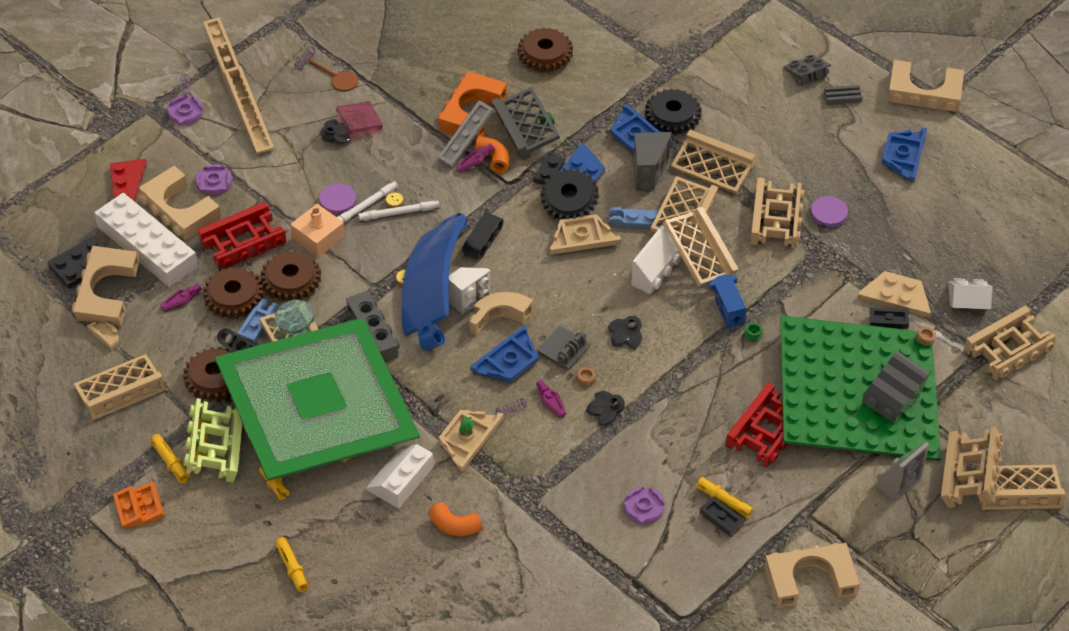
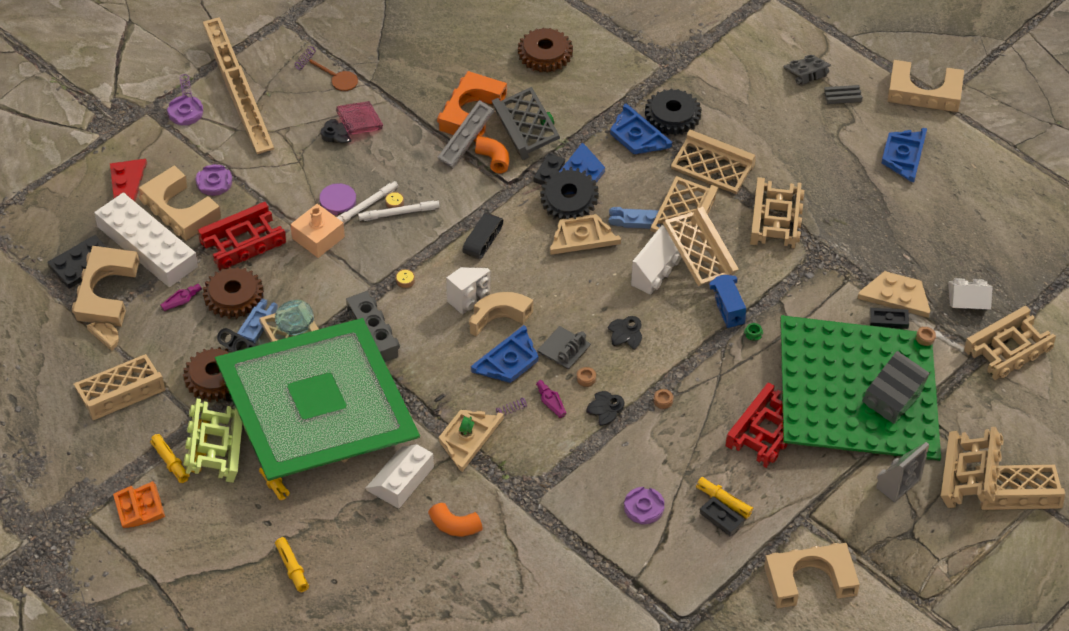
(304, 274): reddish brown gear -> none
(426, 282): blue panel -> none
(475, 157): magenta piece -> none
(650, 158): dark grey slope -> none
(663, 399): none -> medium nougat tile
(829, 211): medium lavender tile -> none

